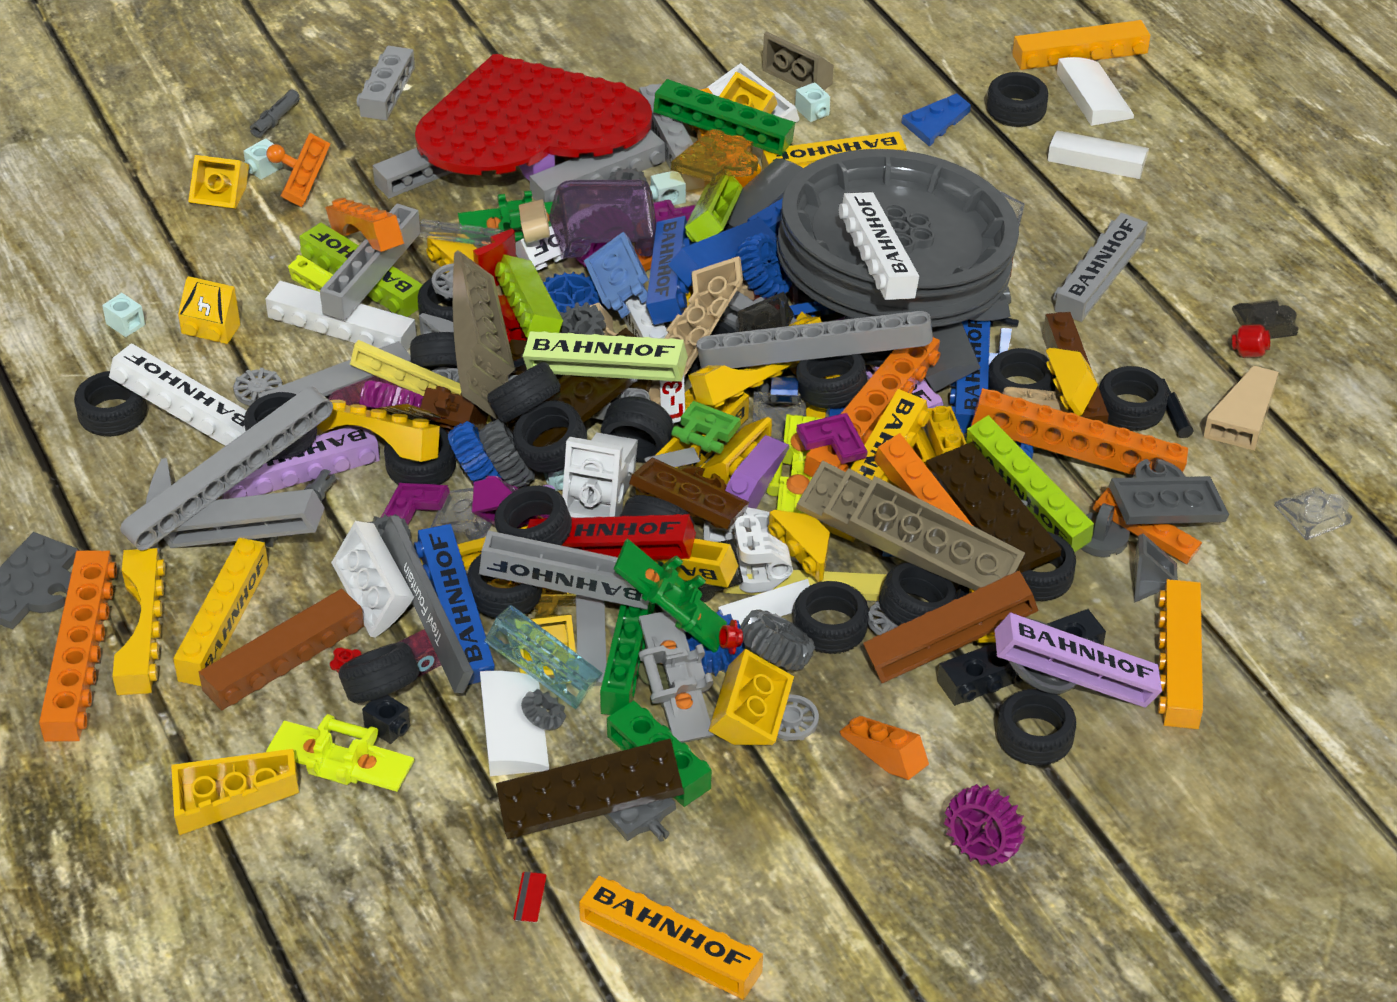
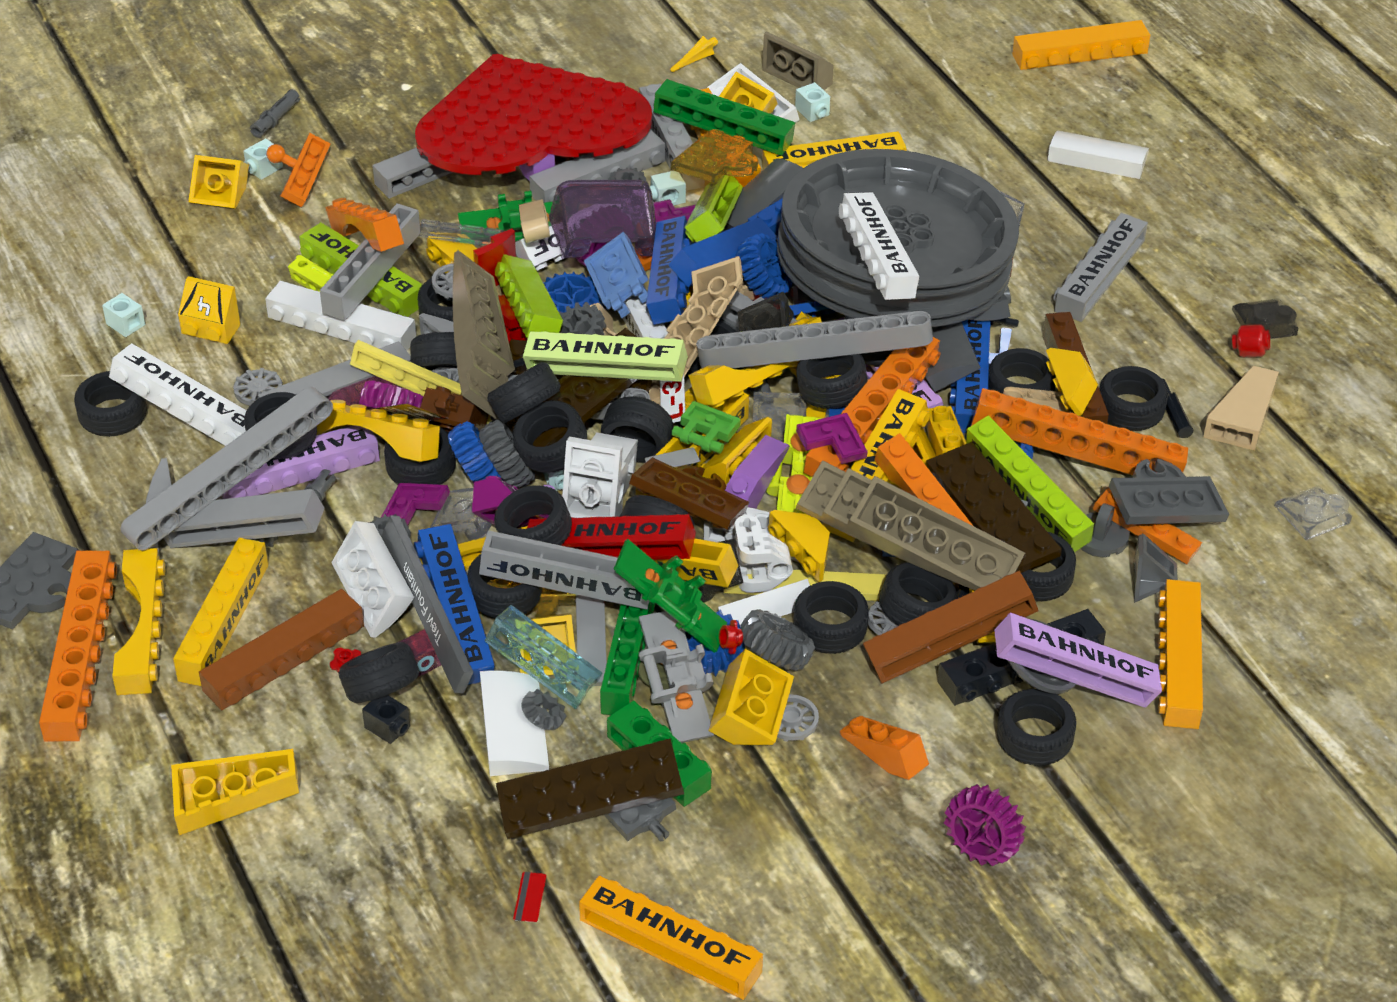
(341, 764): neon yellow piece -> none
(386, 83): light grey brick -> none
(701, 49): none -> yellow piece
(784, 390): blue slope -> none
(936, 117): blue wing -> none
(1017, 112): black tyre -> none
(1093, 91): white slope -> none

